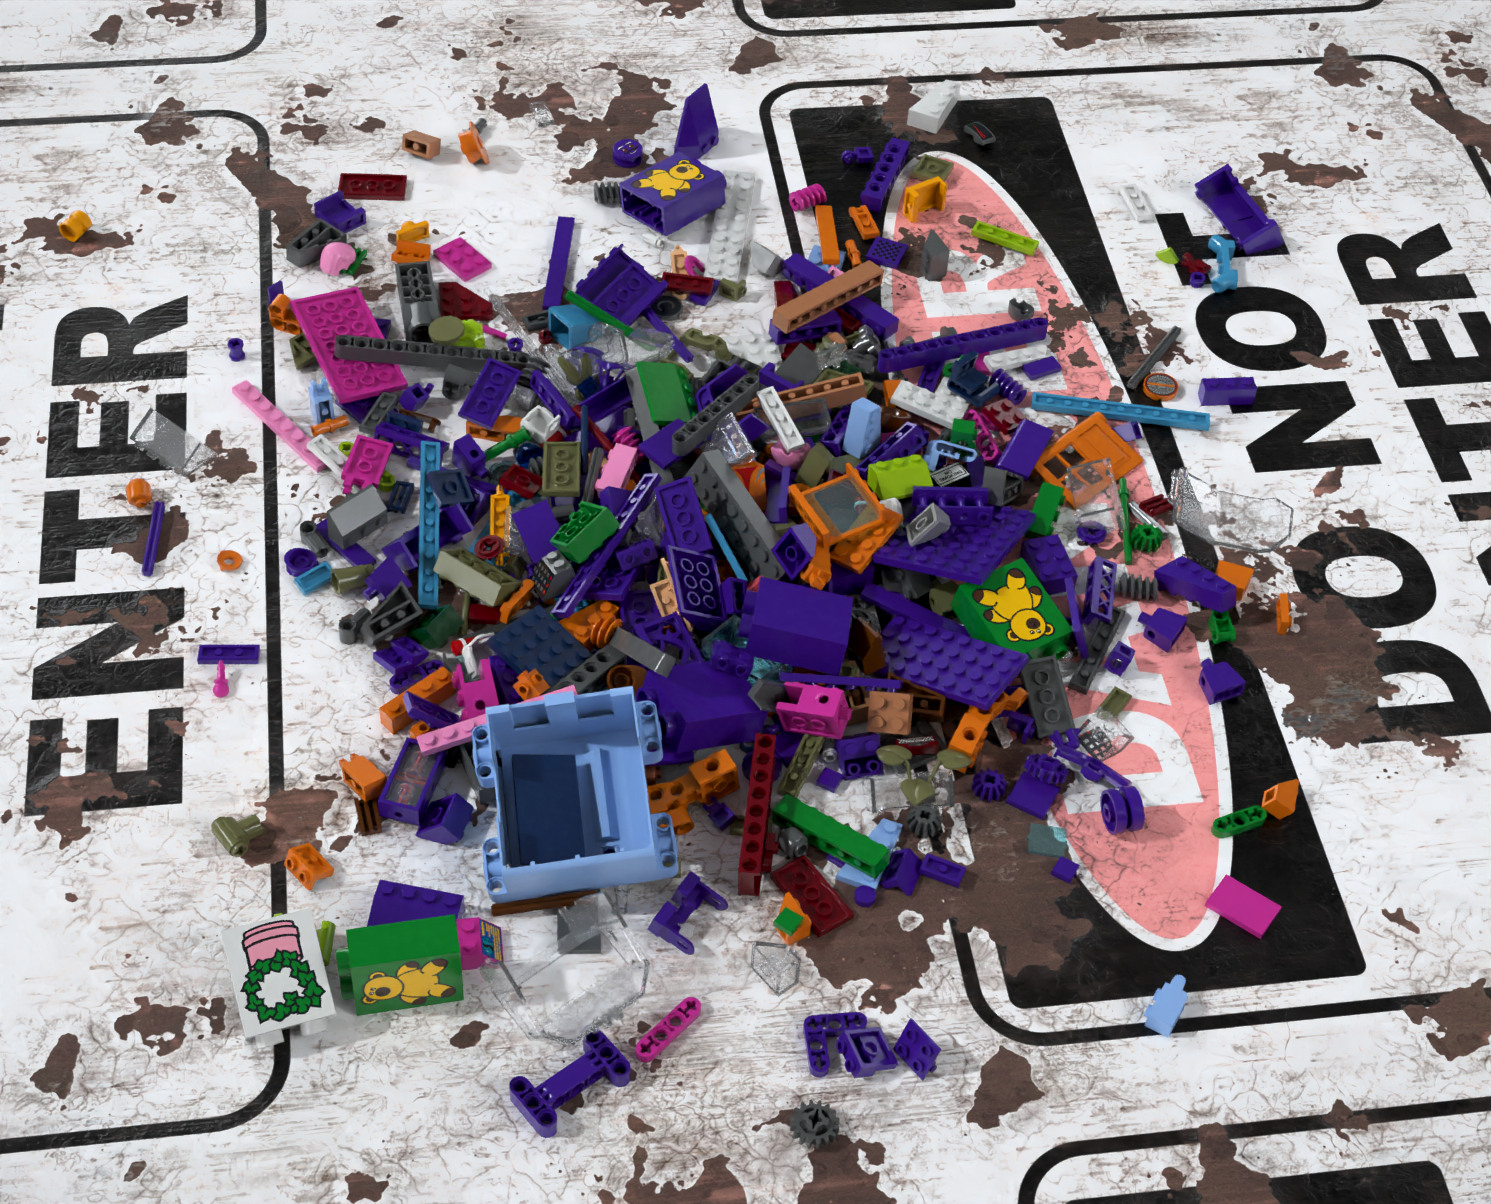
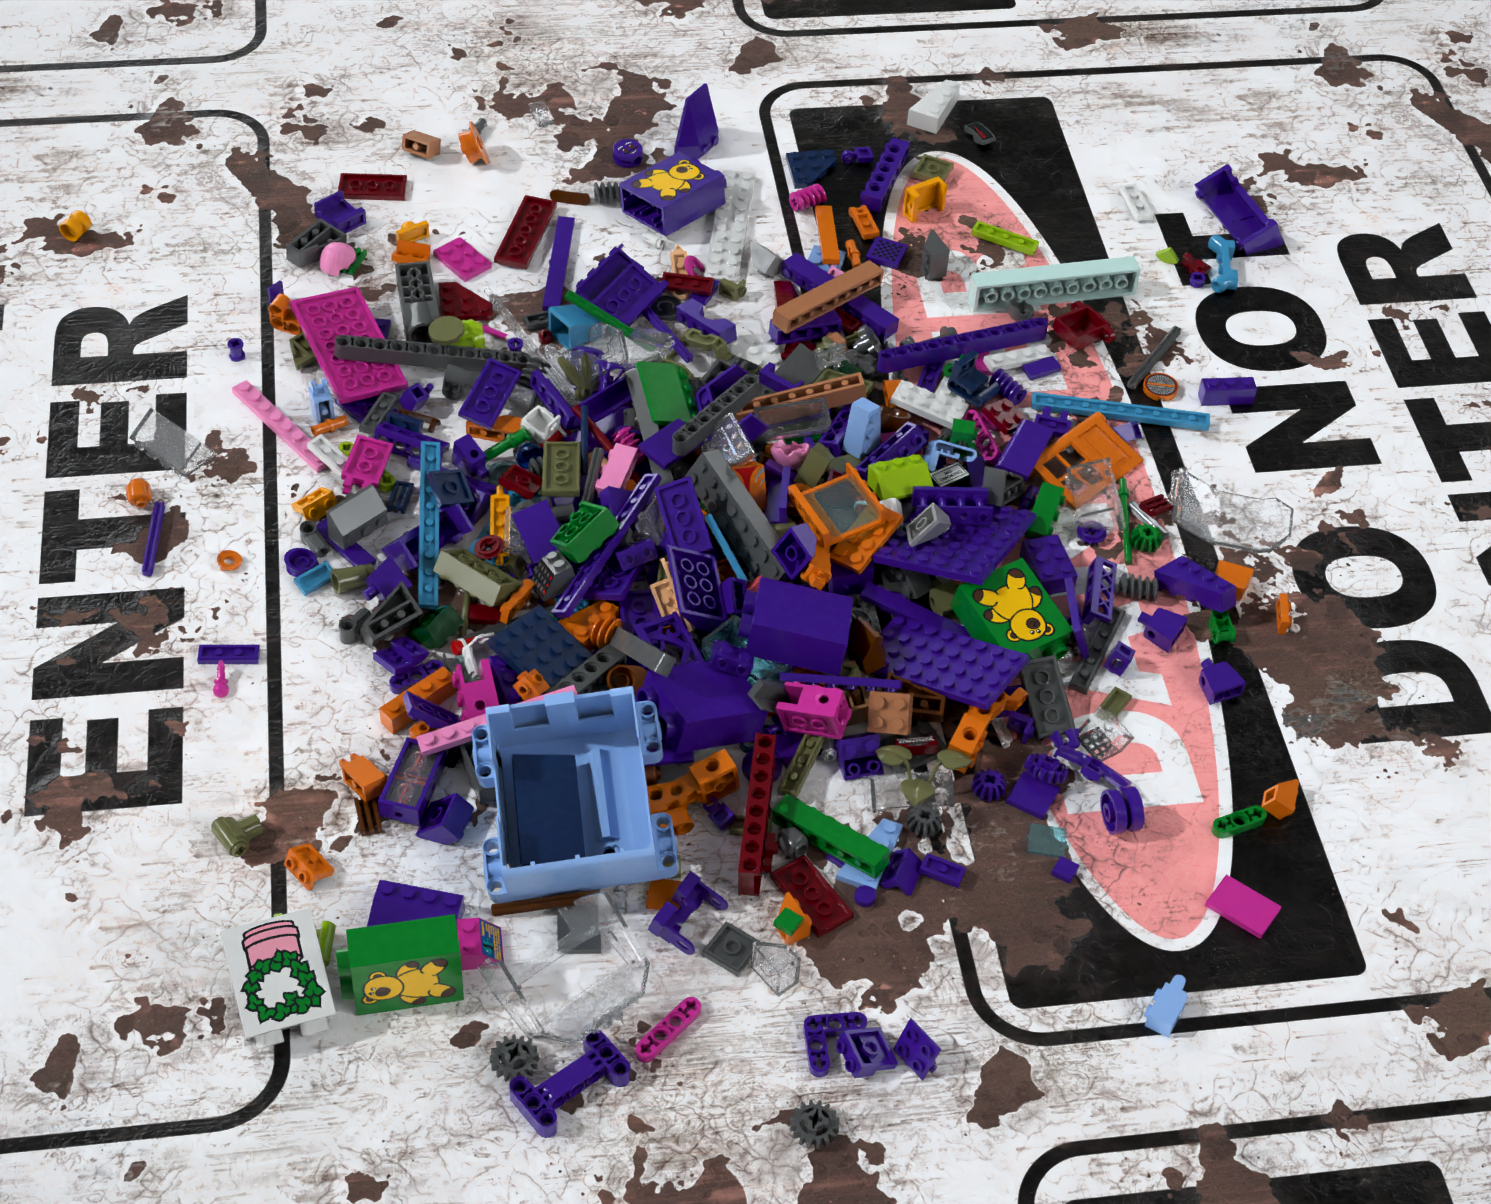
(315, 504): none -> light orange bracket
(514, 1065): none -> dark grey gear
(525, 232): none -> dark red plate
(570, 197): none -> reddish brown piece
(588, 387): clear blue tile -> none
(660, 892): none -> orange piece
(692, 316): none -> dark purple arch
(730, 949): none -> dark grey tile
(780, 419): white plate -> none
(809, 166): none -> dark blue plate
(829, 780): dark purple tile -> none
(1027, 501): none -> dark purple pin
(1054, 283): none -> light aqua brick
(1059, 426): none -> dark purple plate
(1083, 326): none -> dark red piece

